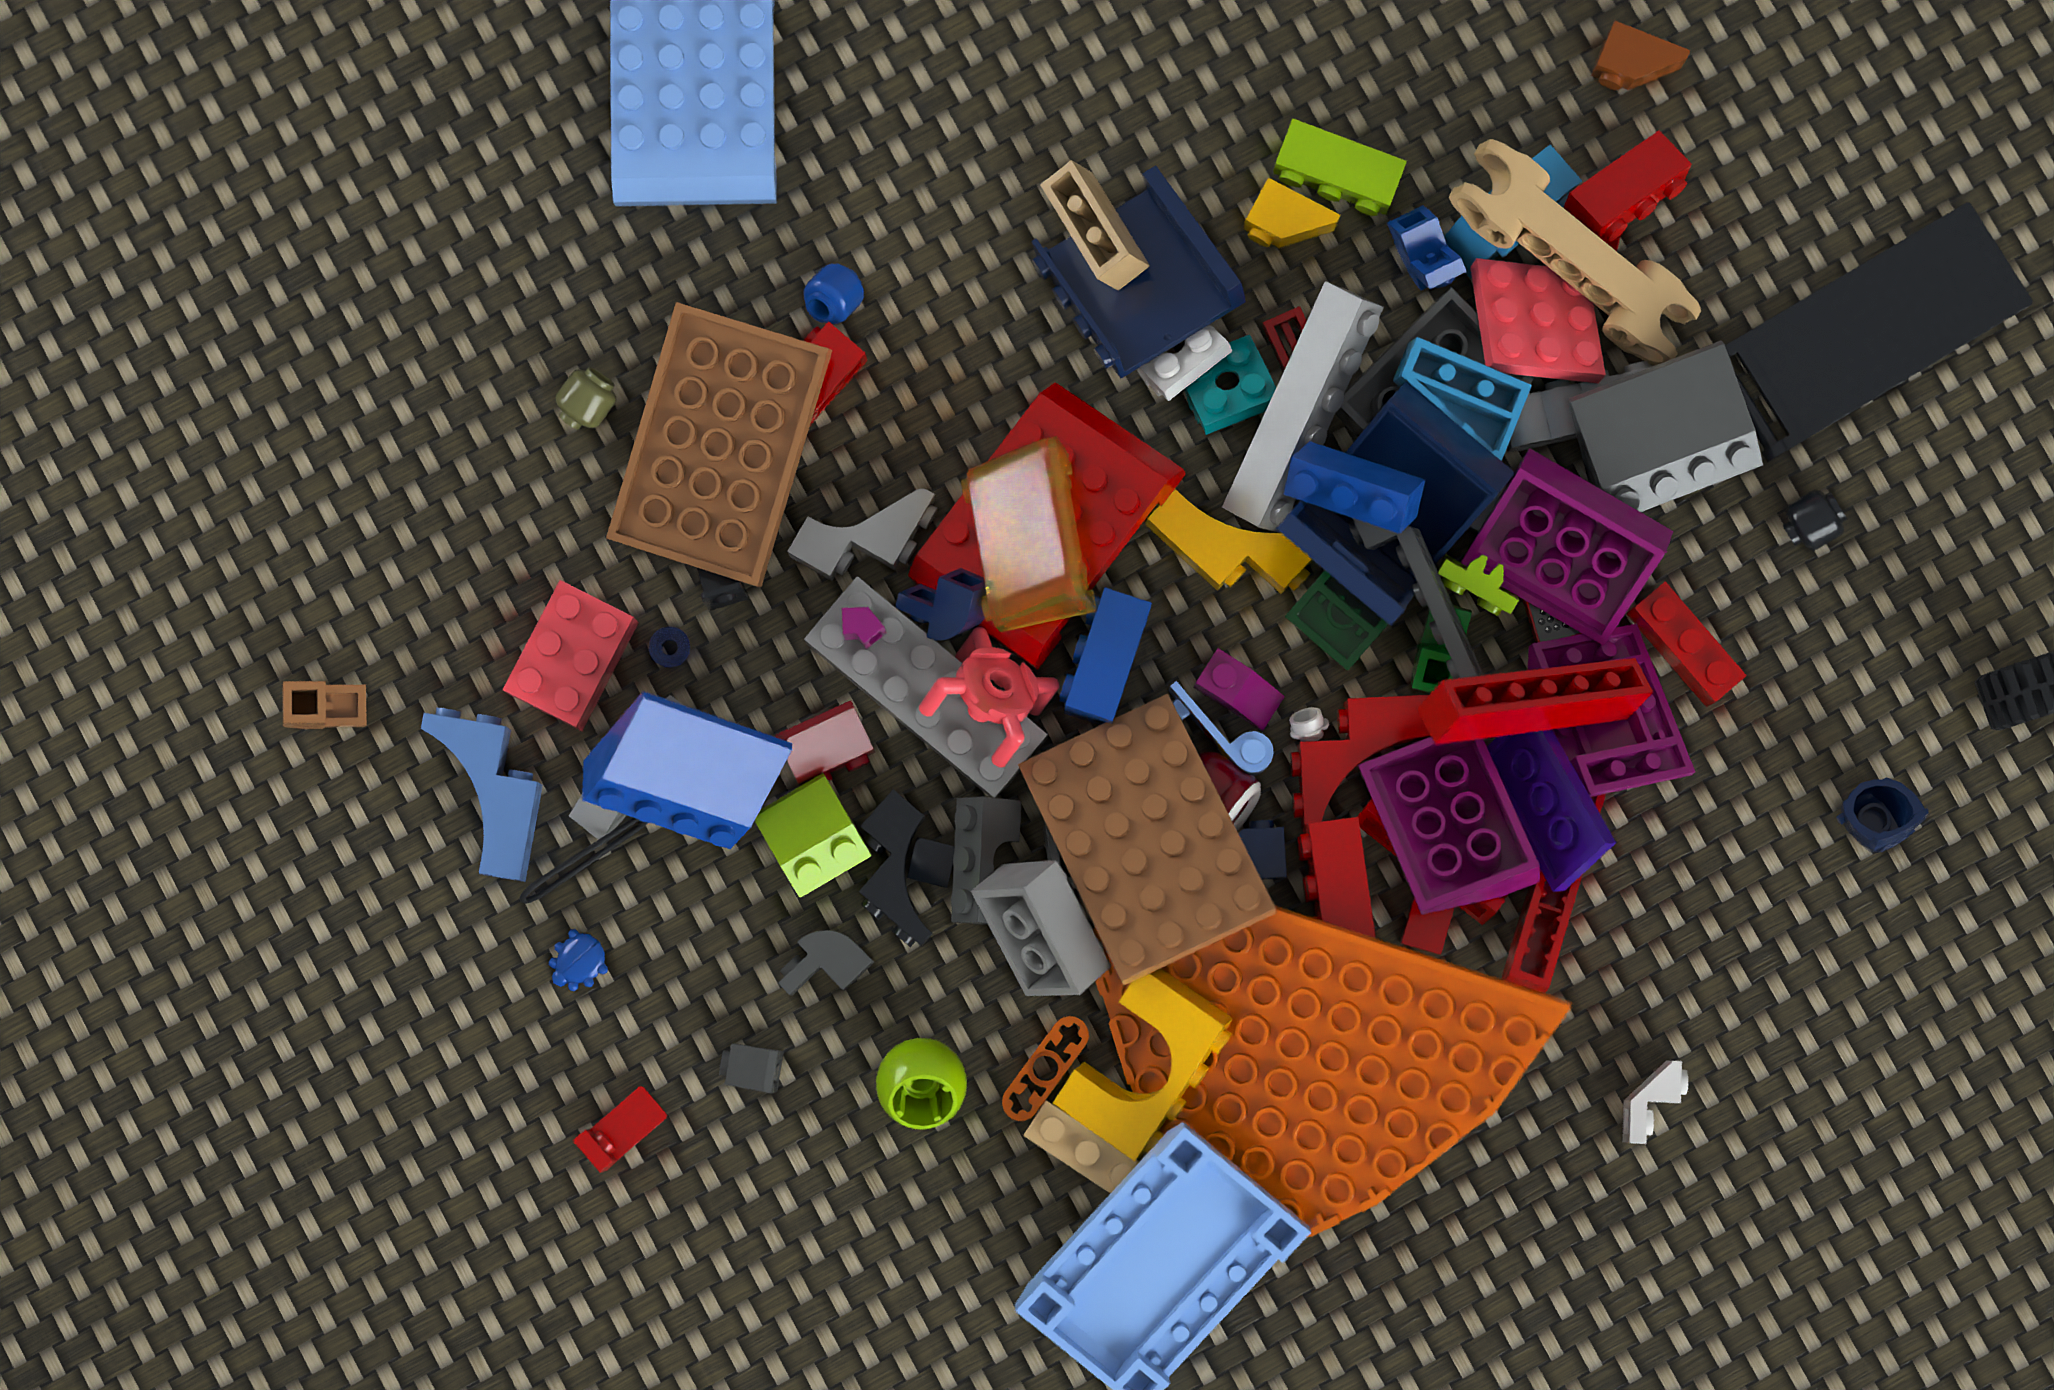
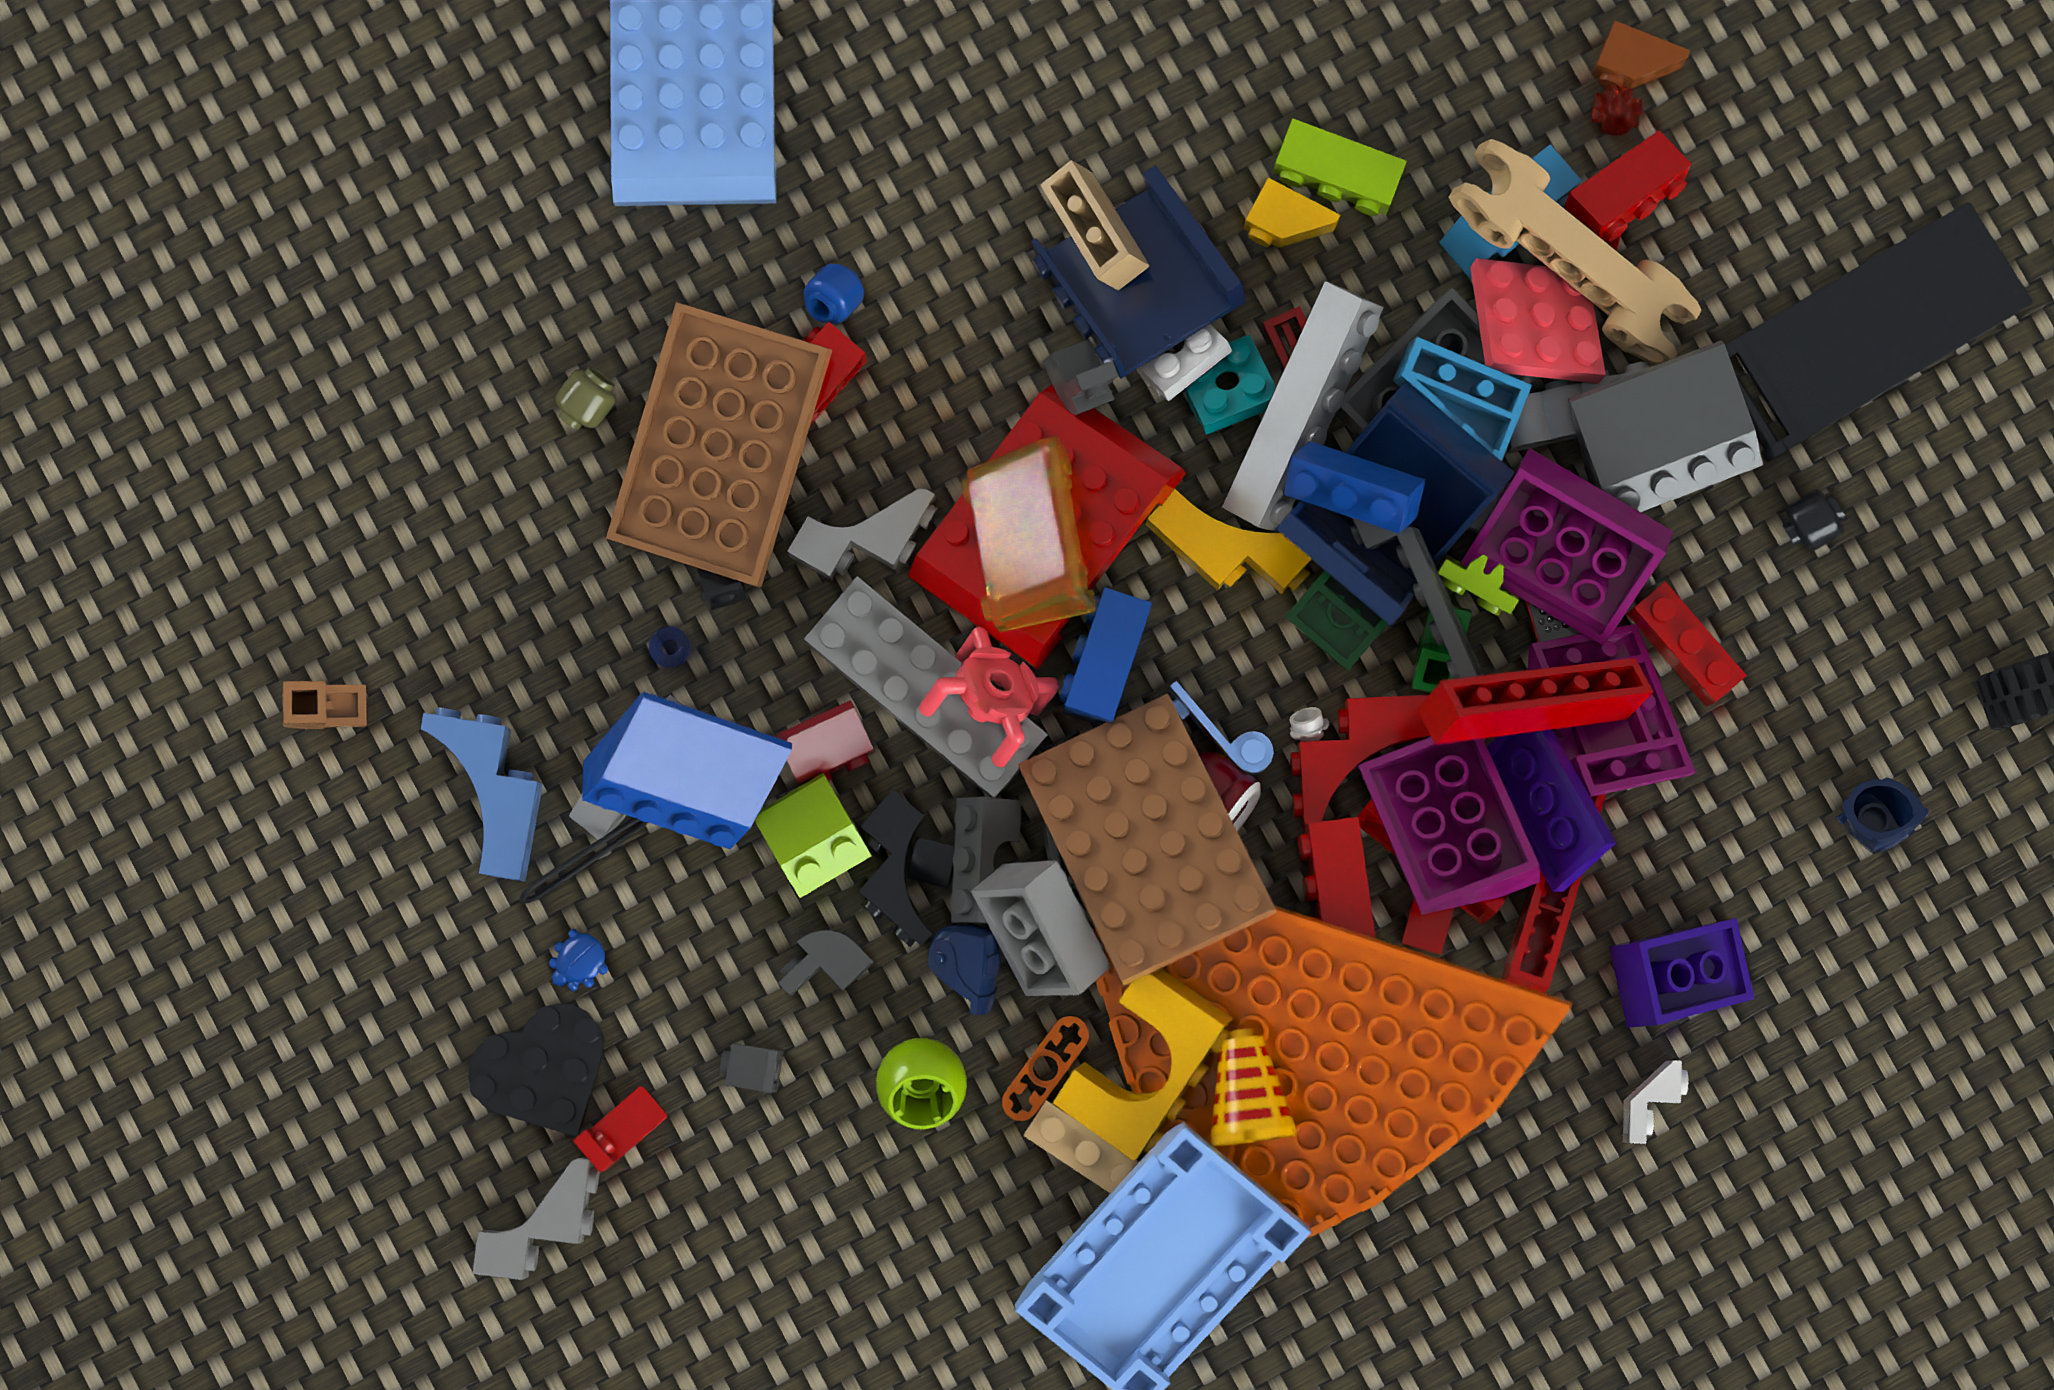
(543, 1071): none -> black plate
(559, 1217): none -> light grey arch
(570, 655): coral brick -> none
(861, 625): magenta piece -> none
(949, 608): dark blue brick -> none
(968, 963): none -> dark blue helmet
(1080, 378): none -> dark grey brick
(1239, 689): magenta slope -> none
(1248, 1094): none -> yellow cone
(1266, 848): dark blue slope -> none
(1424, 249): blue brick -> none
(1617, 110): none -> clear red gear
(1681, 973): none -> dark purple slope

